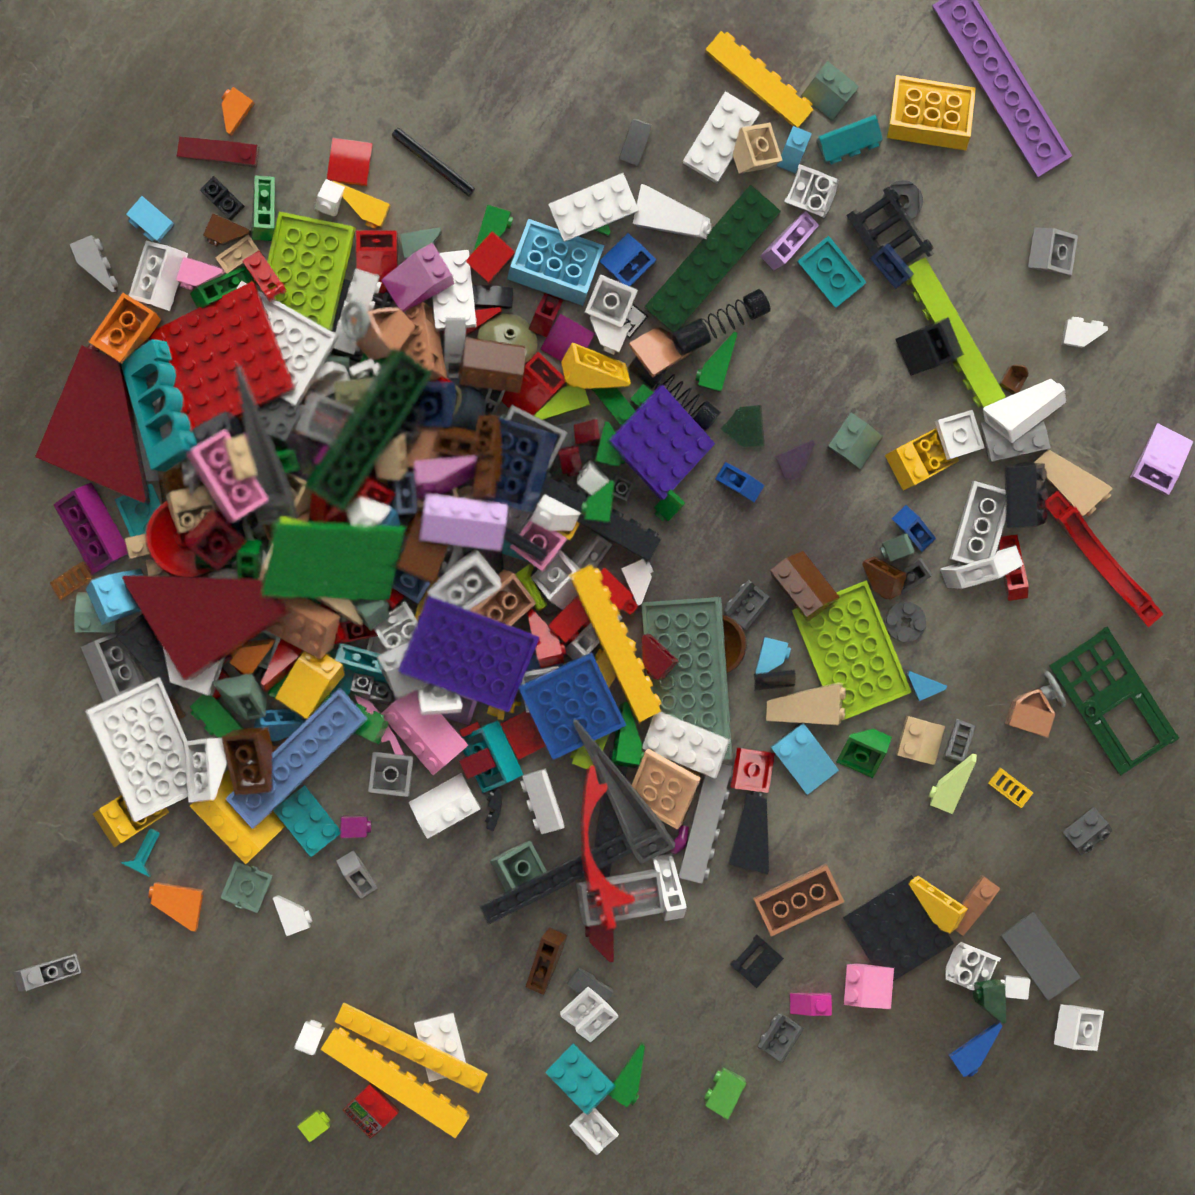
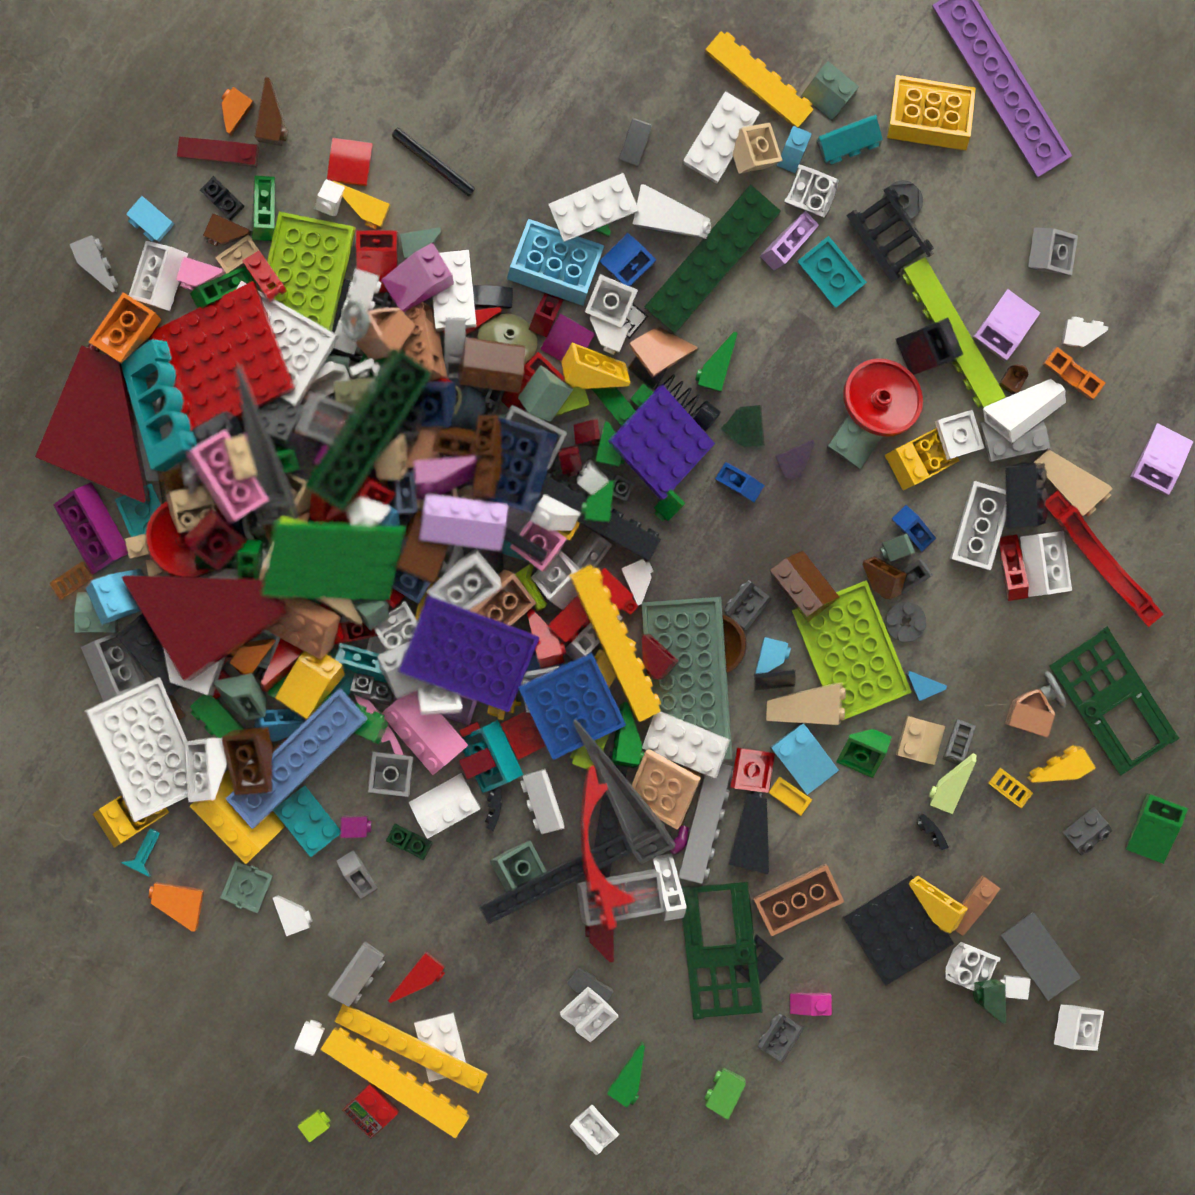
(47, 972): light grey slope -> none
(270, 122): none -> reddish brown slope
(357, 975): none -> light grey slope
(409, 841): none -> dark green slope
(422, 975): none -> red slope
(490, 257): red slope -> none
(494, 220): green slope -> none
(544, 394): none -> sand green slope
(546, 959): reddish brown slope -> none
(580, 1079): teal plate -> none
(697, 334): black piece -> none
(715, 956): none -> dark green door
(790, 796): none -> yellow tile
(868, 986): bright pink slope -> none
(883, 397): none -> red dish
(892, 266): dark blue slope -> none
(928, 826): none -> black slope
(972, 1054): blue slope -> none
(982, 571): white slope -> none
(1006, 325): none -> lavender slope
(1046, 563): none -> white slope
(1069, 766): none -> yellow slope
(1073, 374): none -> orange arch
(1156, 828): none -> green slope

